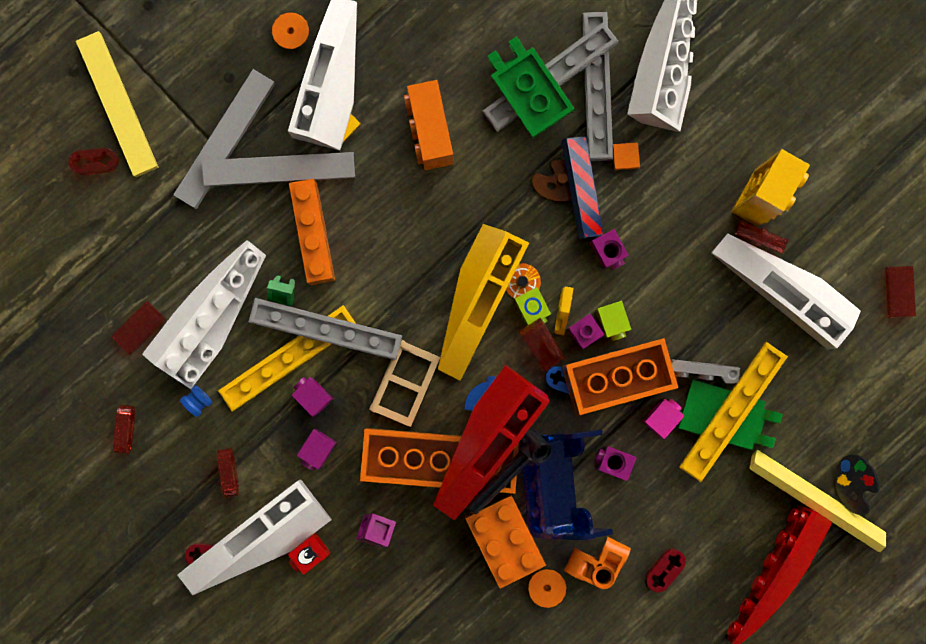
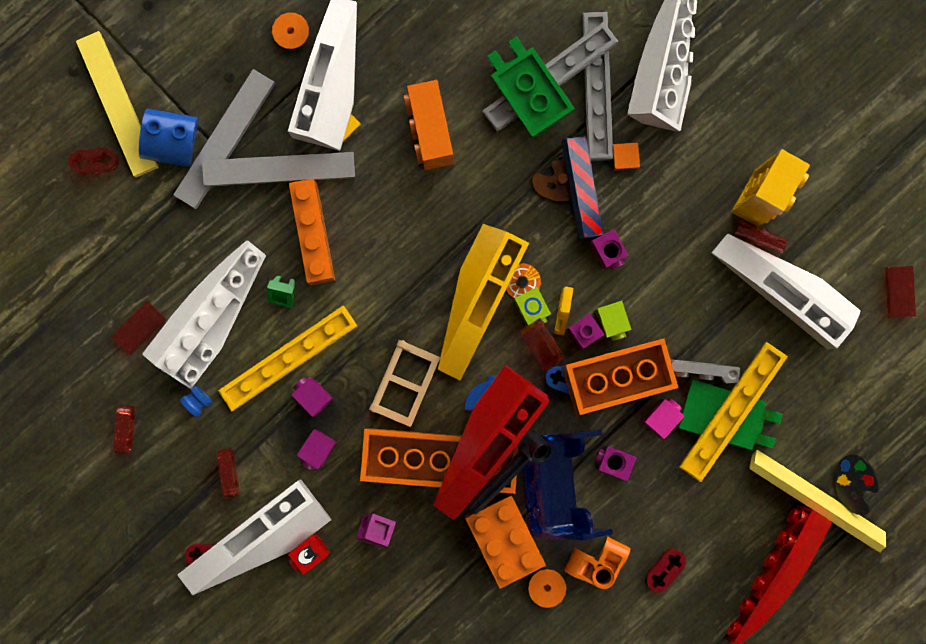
(167, 137): none -> blue brick
(325, 329): light grey tile -> none

